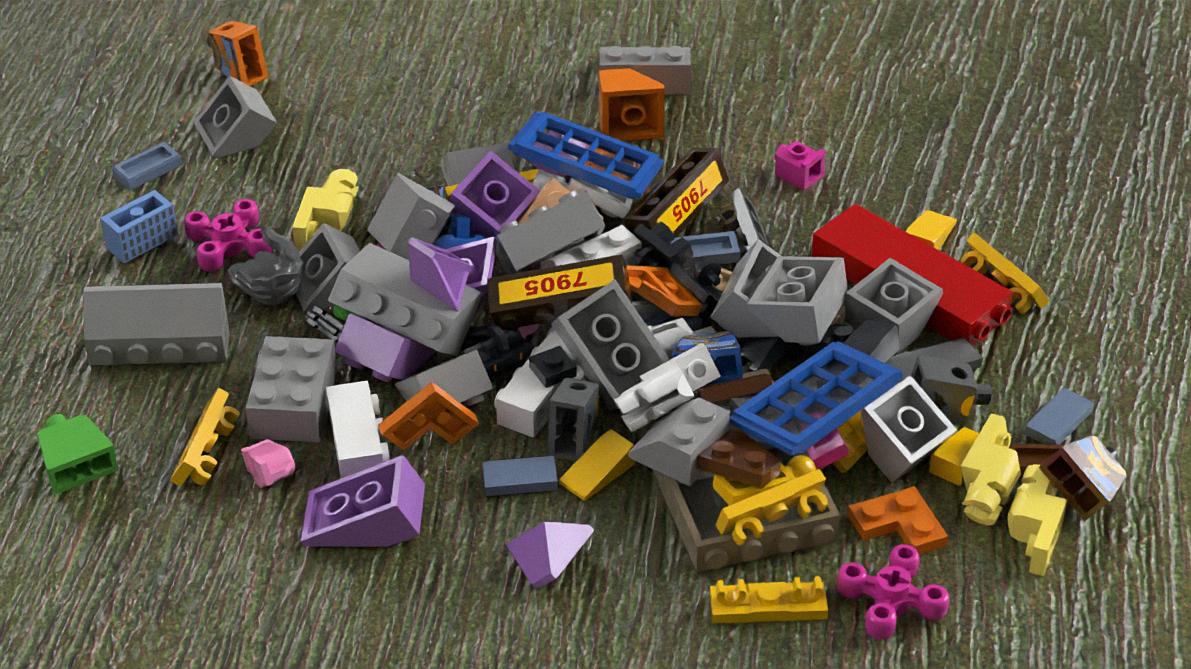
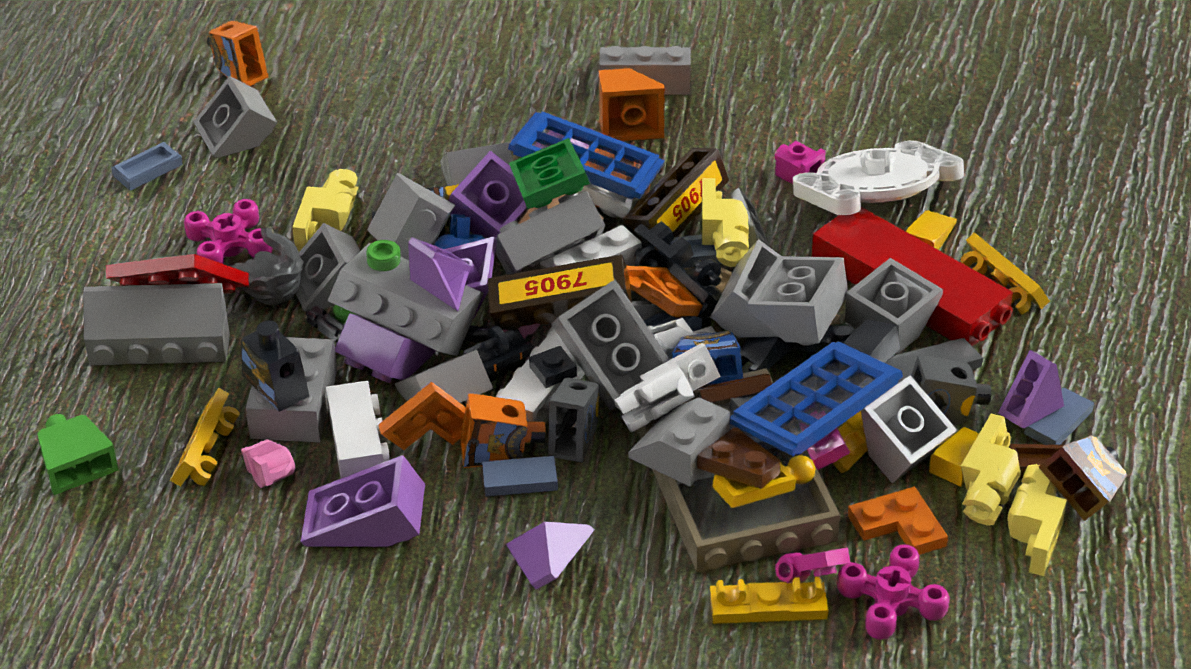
(139, 226): medium blue brick -> none
(177, 270): none -> red plate
(273, 366): none -> black torso
(383, 255): none -> bright green tile
(496, 430): none -> torso
(549, 174): none -> green plate
(598, 465): yellow slope -> none
(724, 224): none -> light yellow plate
(772, 506): yellow plate -> none
(800, 565): none -> dark pink plate
(876, 176): none -> white piece
(1034, 392): none -> medium lavender slope

